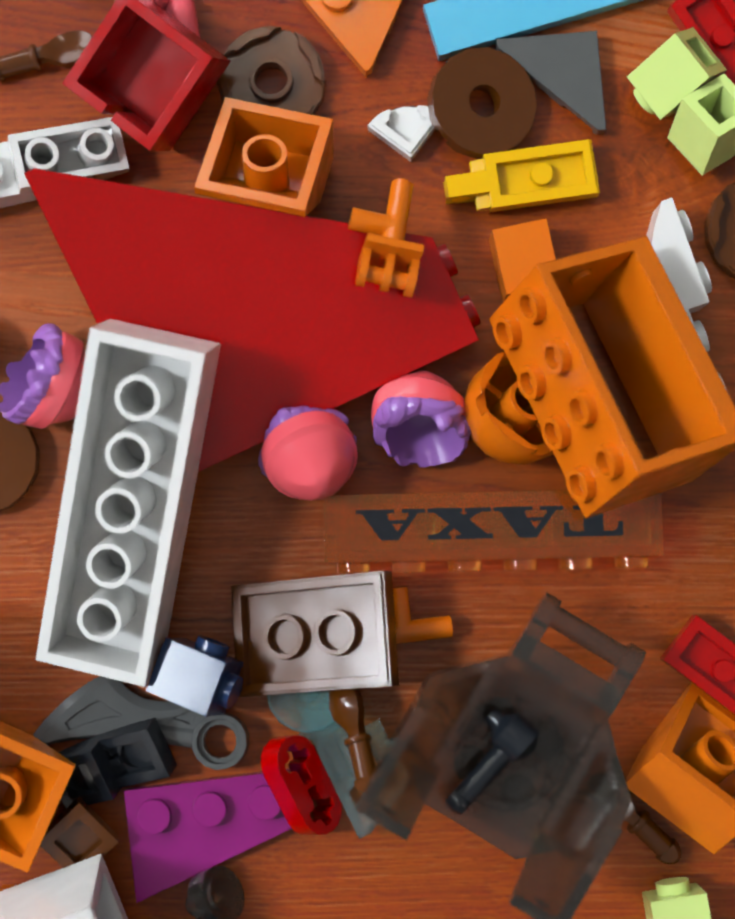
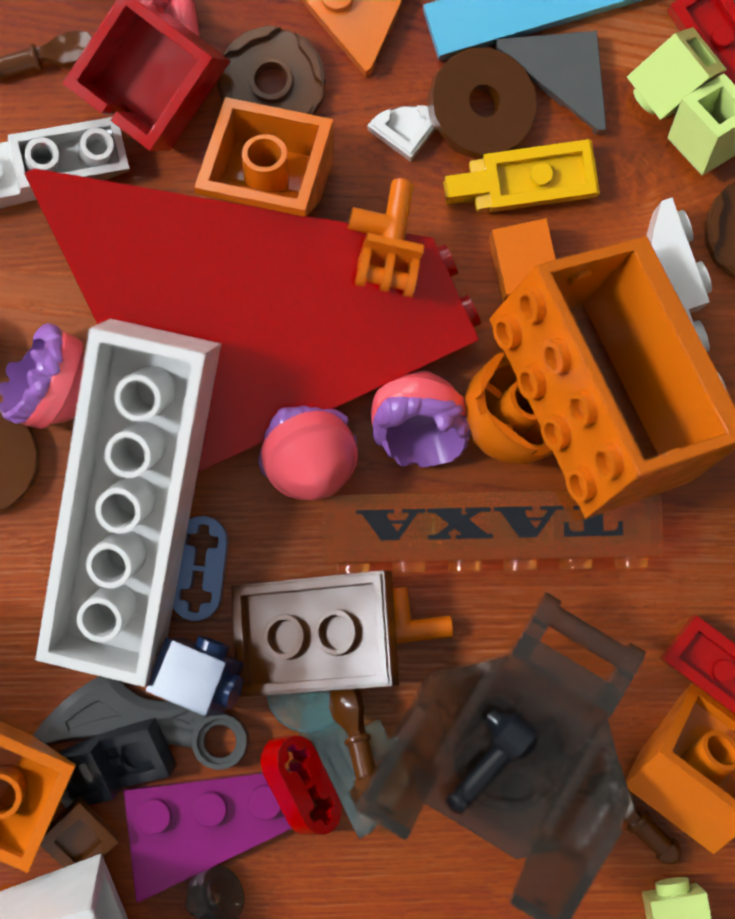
(213, 570): none -> medium blue beam

